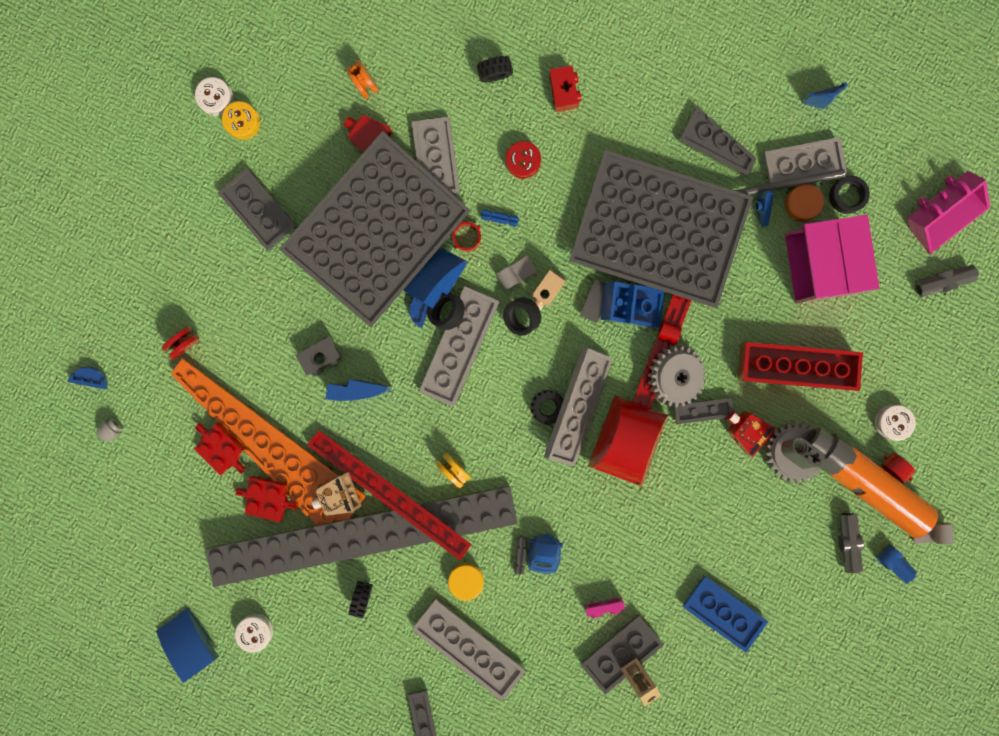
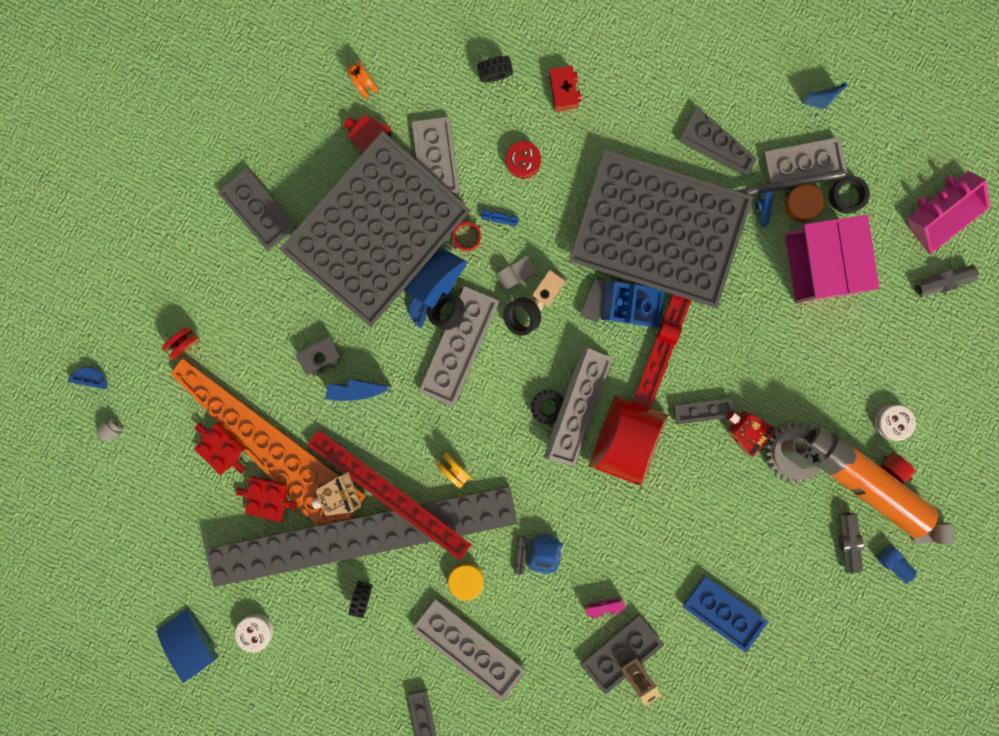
(213, 96): white head -> none
(240, 120): yellow head -> none
(677, 376): light grey gear -> none
(800, 366): red brick -> none

